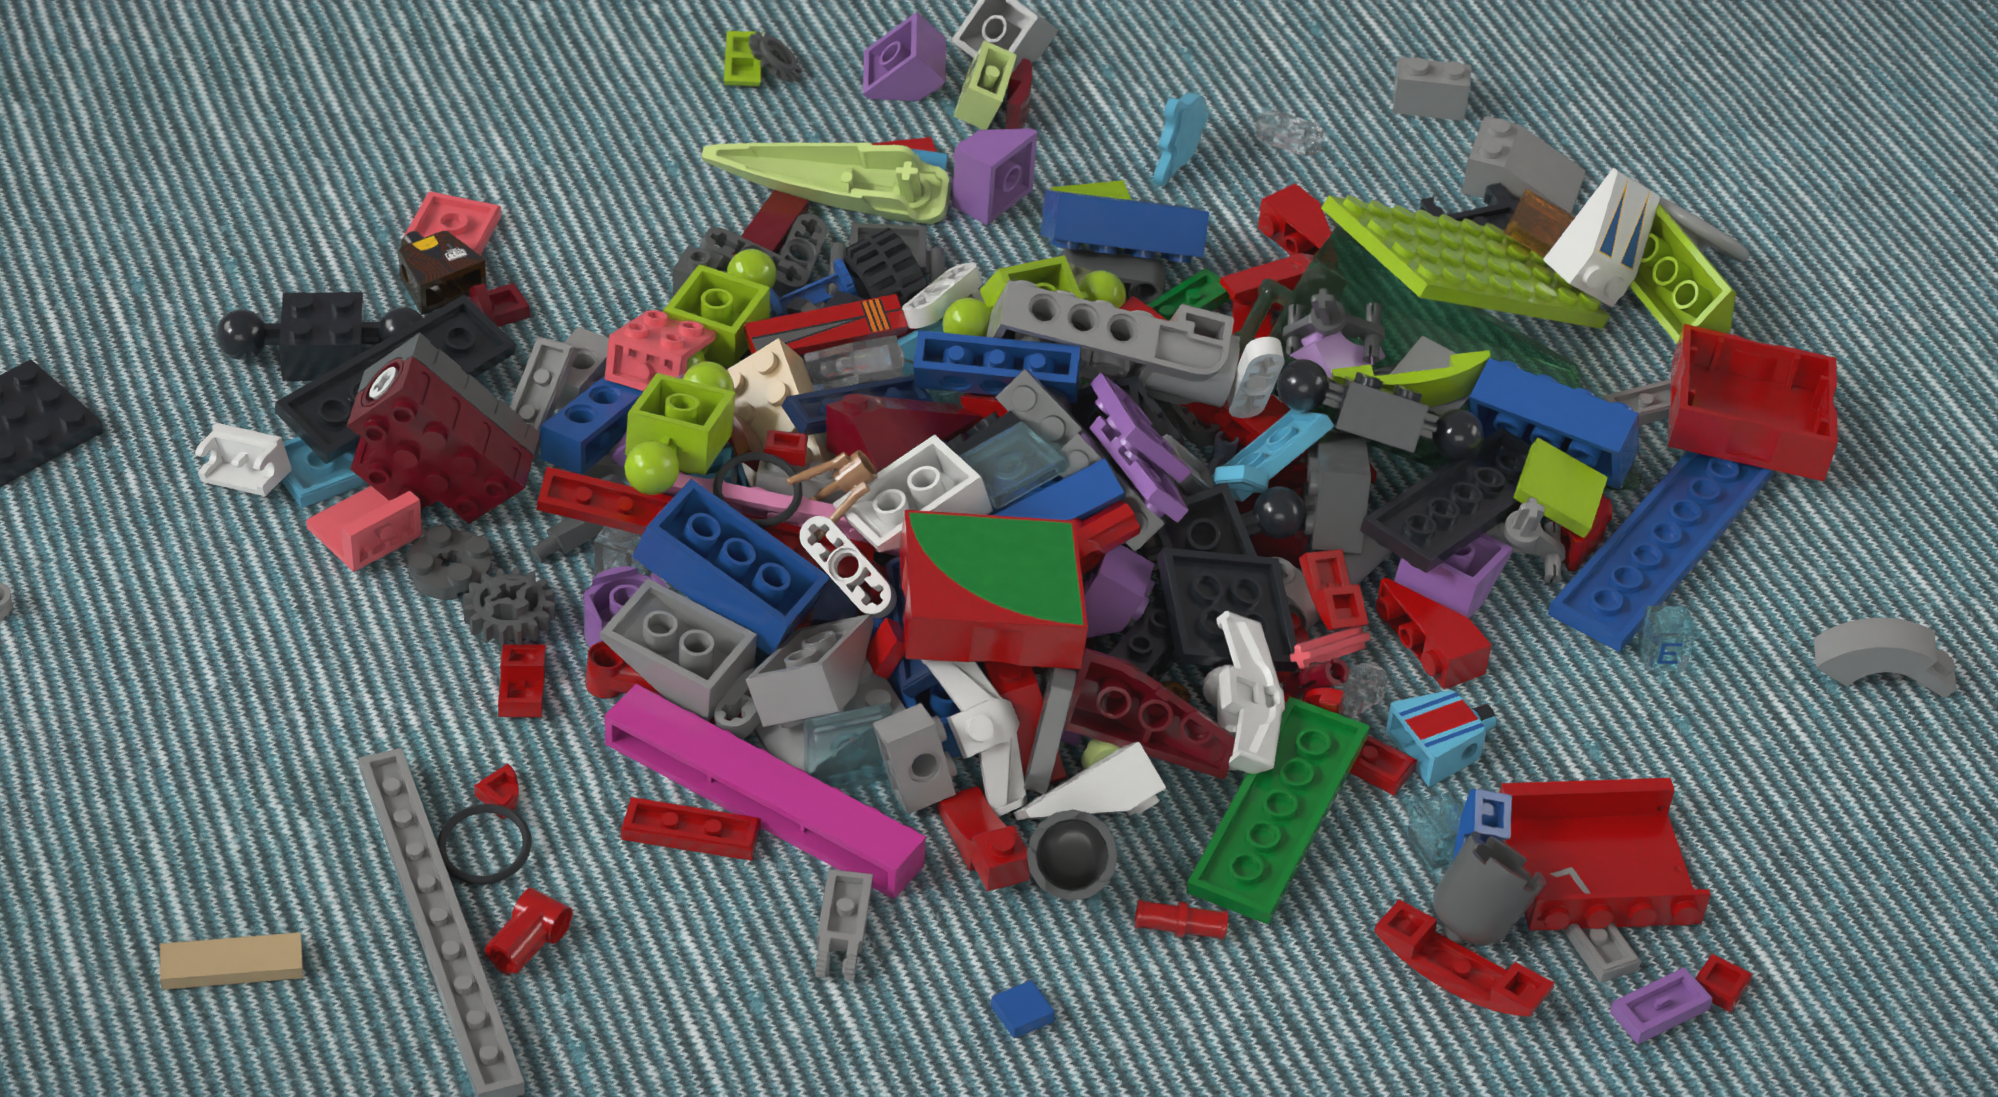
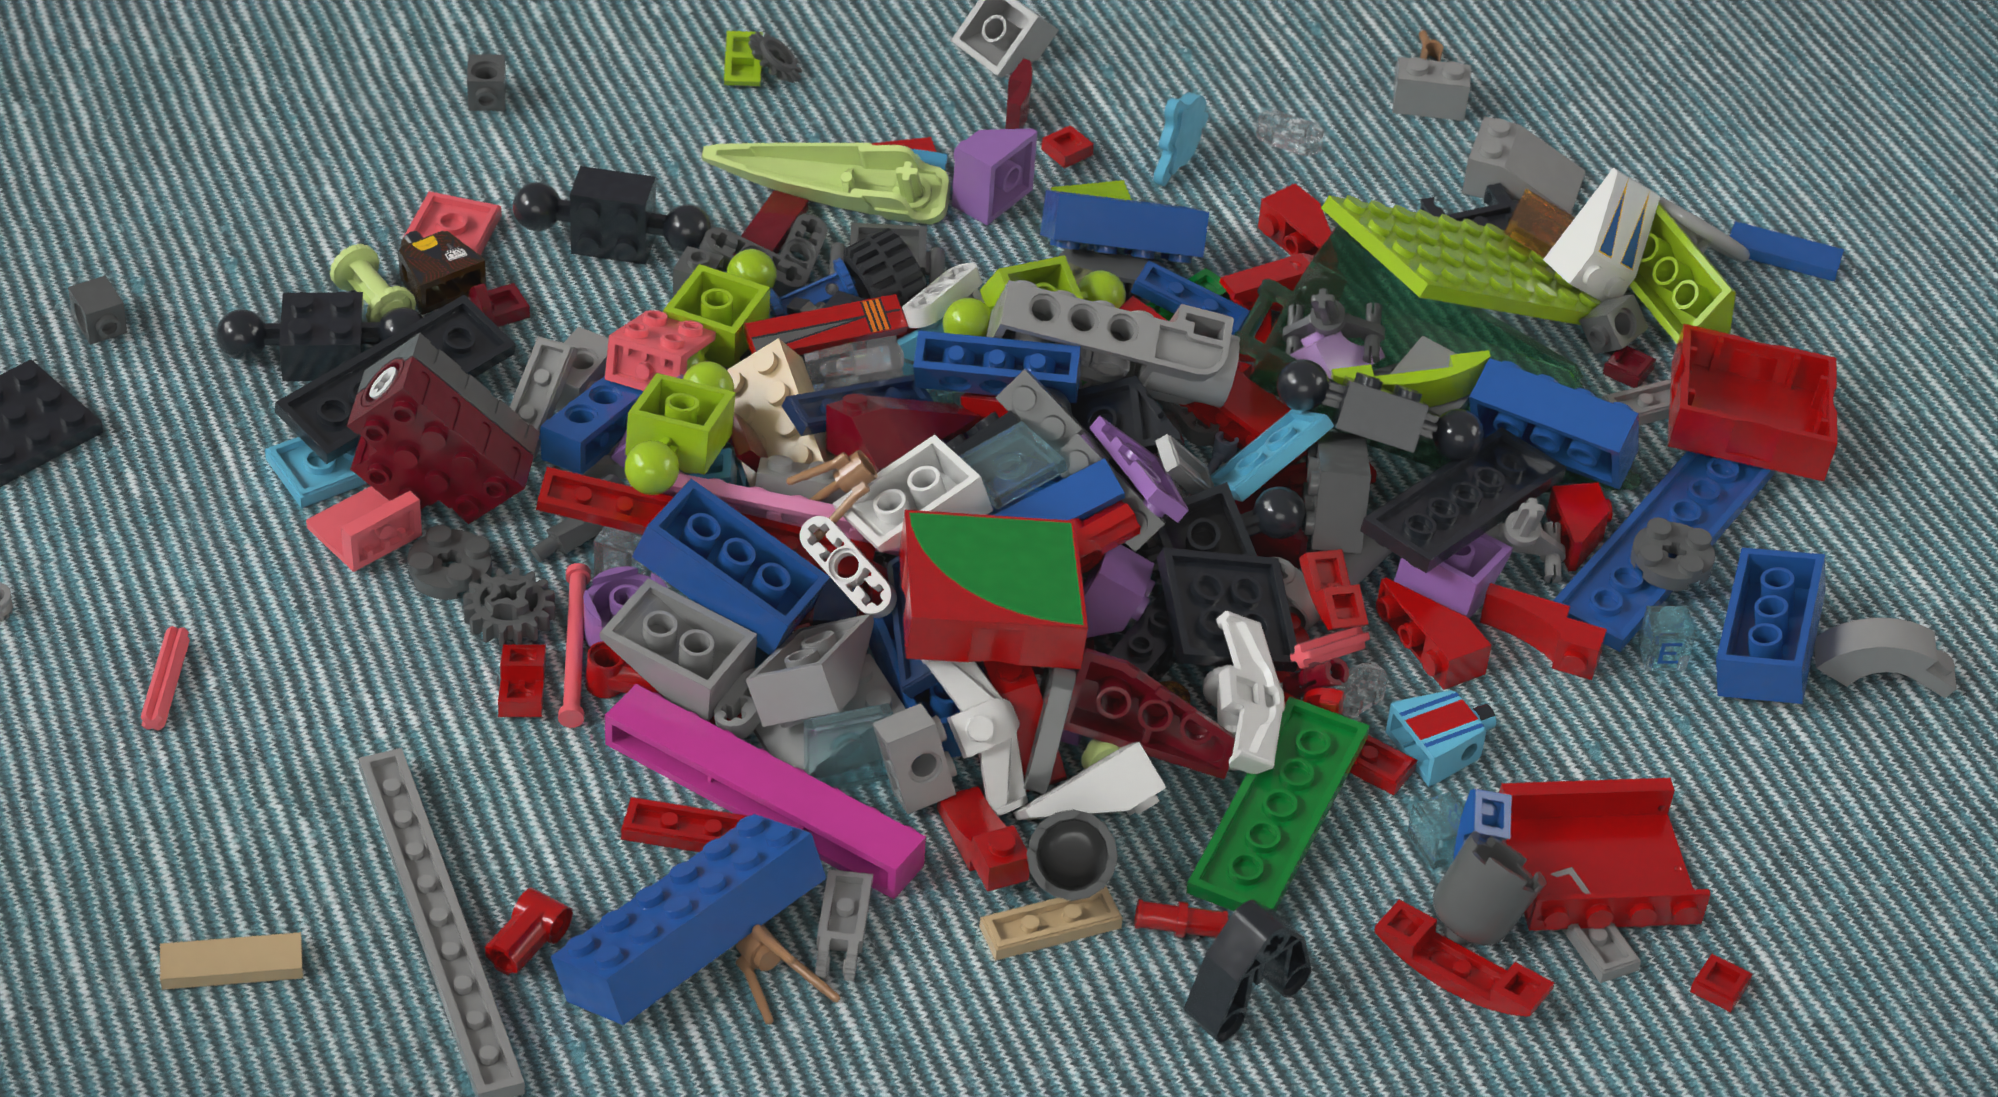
(97, 309): none -> dark grey brick
(165, 678): none -> coral axle
(243, 459): white hinge -> none
(357, 270): none -> yellowish green hose
(477, 809): black tyre -> none
(486, 82): none -> dark grey brick
(499, 788): red tile -> none
(571, 713): none -> coral bar
(611, 215): none -> black brick
(687, 918): none -> blue brick
(760, 456): black tyre -> none
(764, 952): none -> medium nougat plant
(787, 446): red tile -> none
(886, 648): red tile -> none
(905, 62): medium lavender slope -> none
(985, 85): yellowish green brick -> none
(1022, 1009): blue tile -> none
(1049, 924): none -> tan tile
(1067, 146): none -> red plate
(1136, 427): medium lavender wing -> none
(1172, 290): none -> blue tile
(1242, 478): medium azure tile -> none
(1247, 950): none -> black connector
(1255, 377): white beam -> none
(1430, 47): none -> medium nougat hand
(1545, 625): none -> red slope
(1562, 485): lime tile -> none
(1613, 324): none -> dark grey brick
(1629, 366): none -> dark red tile
(1661, 1005): medium lavender plate -> none
(1693, 552): none -> dark grey plate
(1771, 625): none -> blue brick
(1788, 251): none -> blue tile

